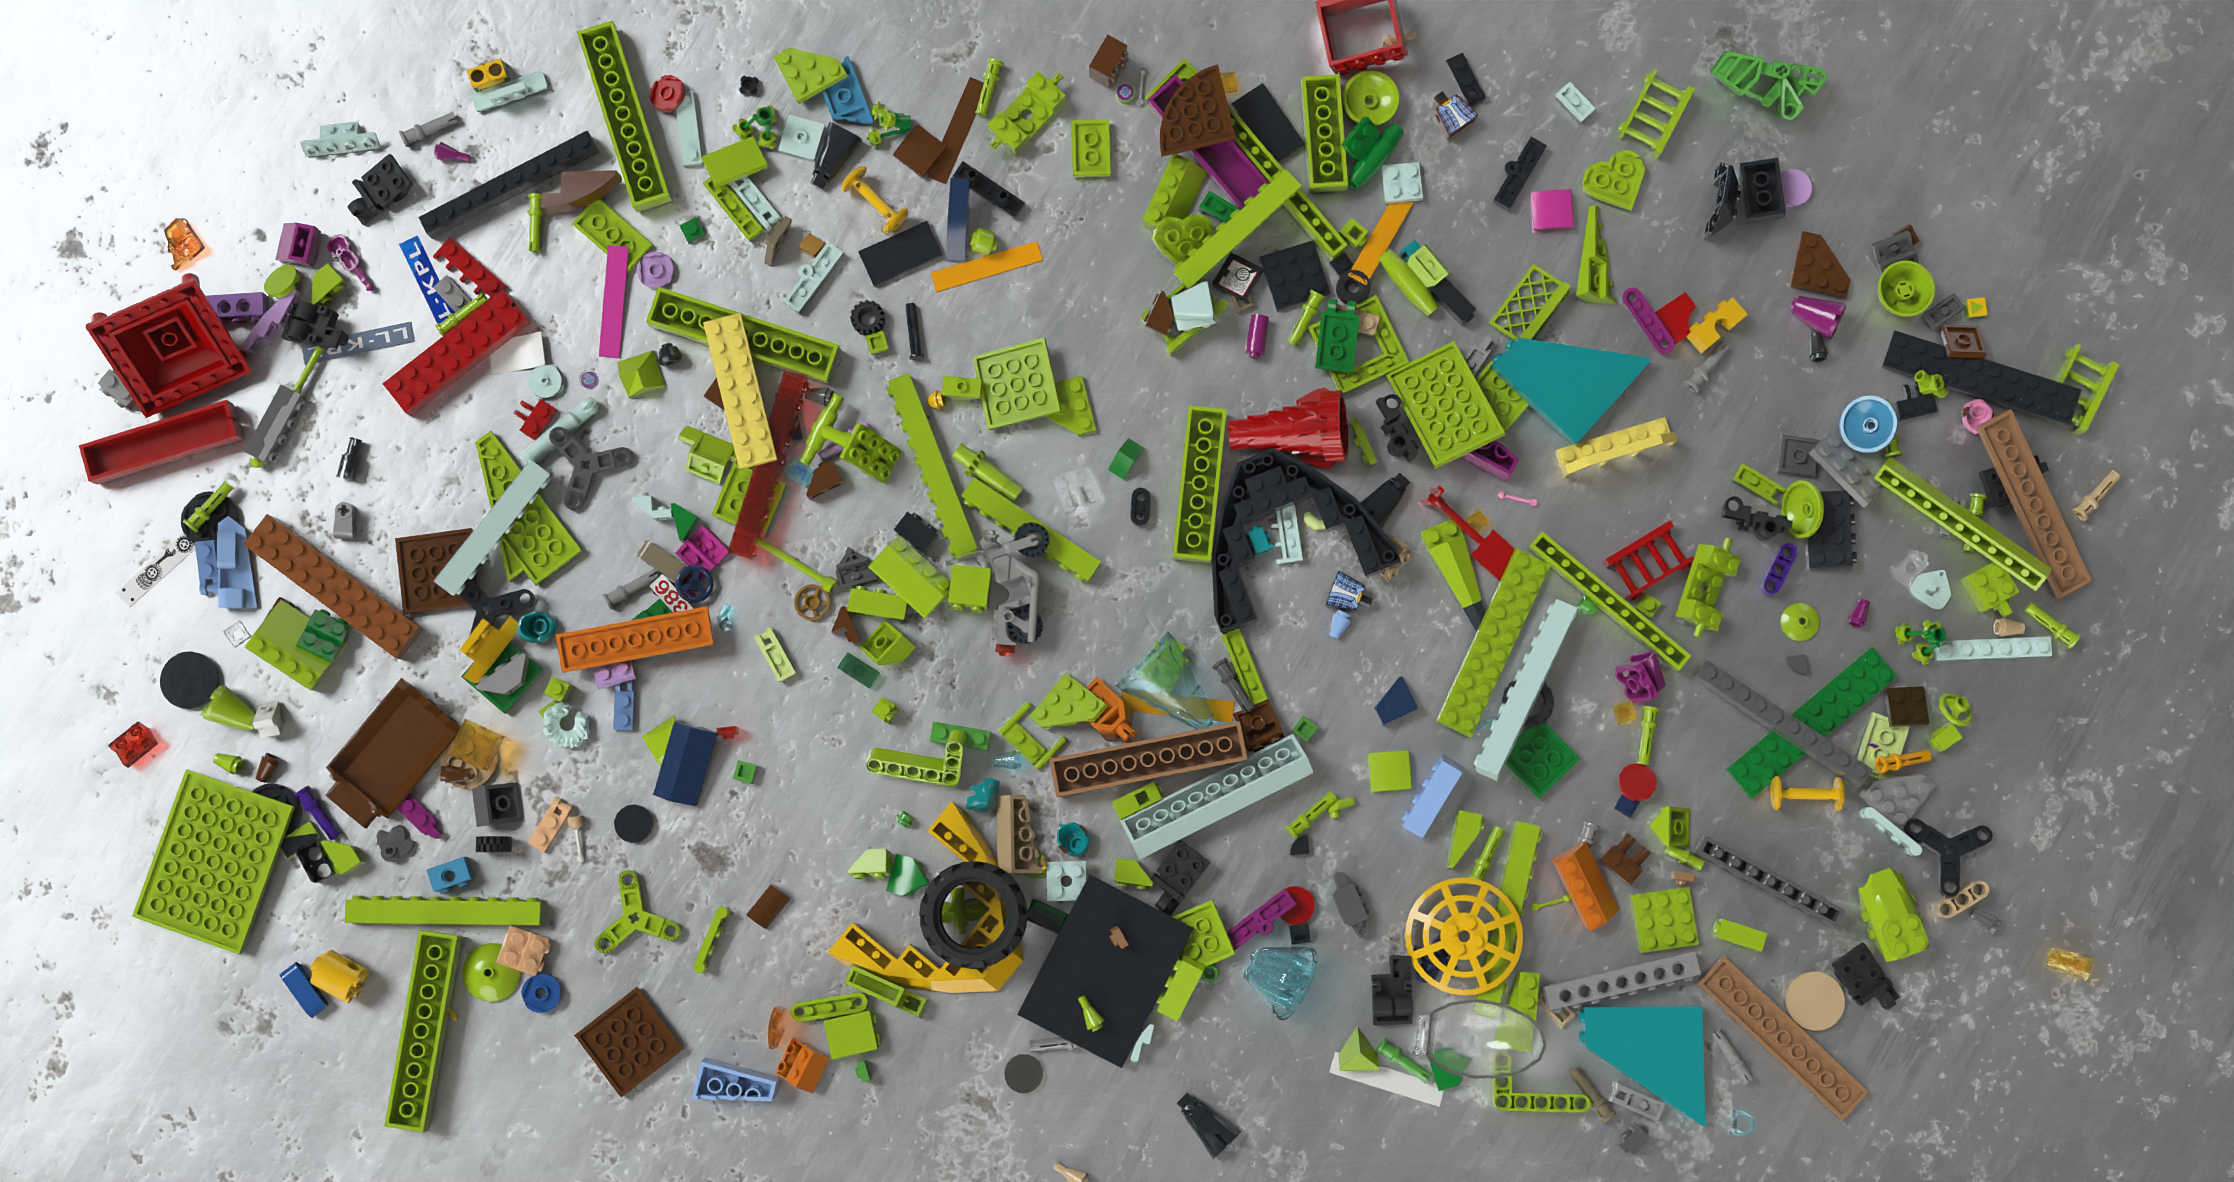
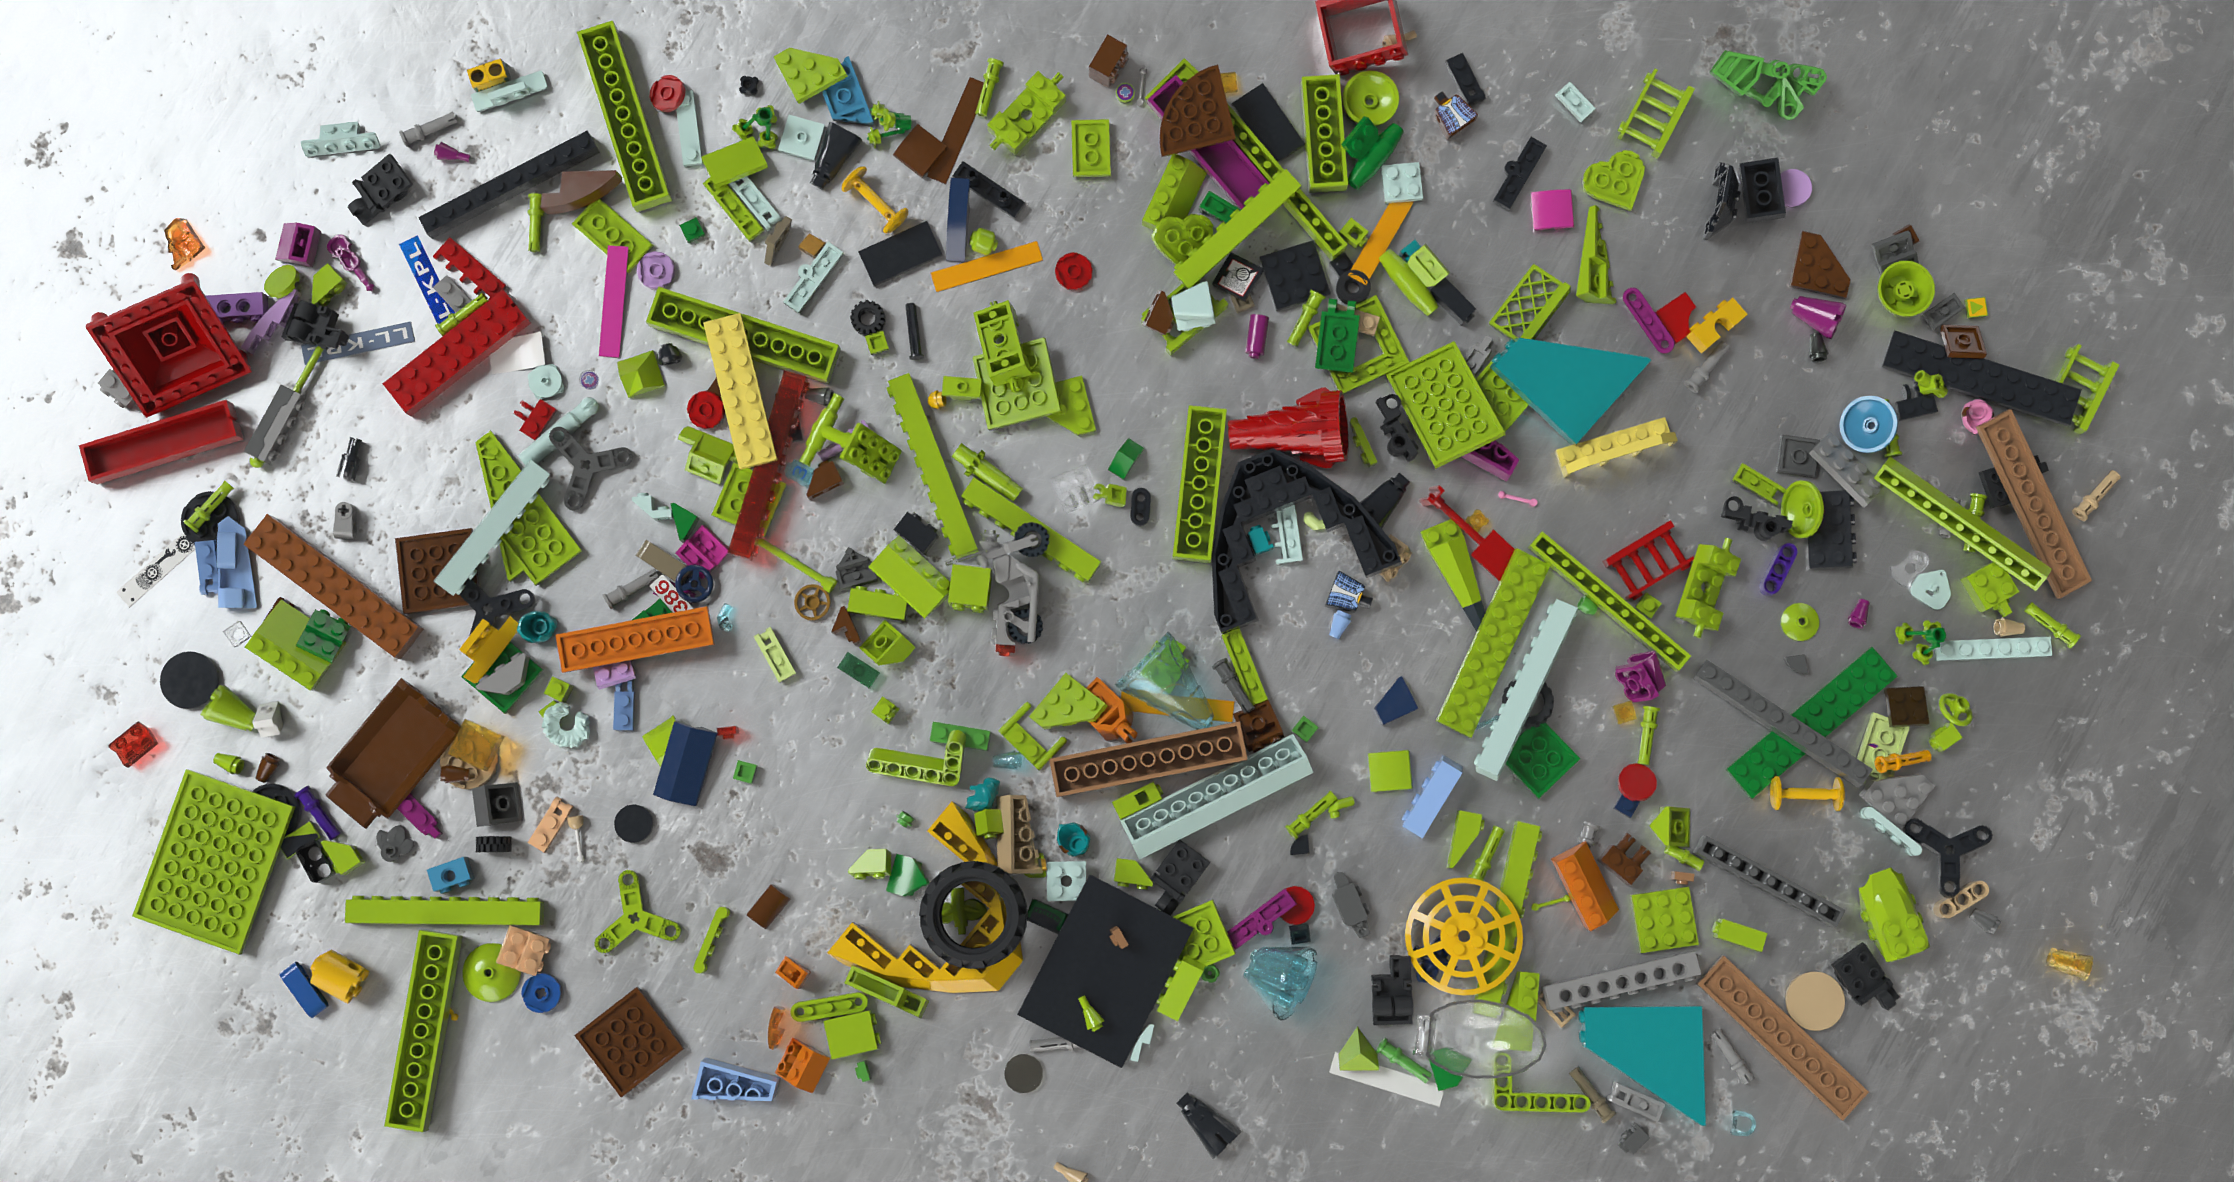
(706, 409): none -> red tile
(792, 972): none -> orange slope
(989, 823): none -> lime brick
(1005, 360): none -> lime brick
(1068, 273): none -> red tile
(1113, 494): none -> lime plate

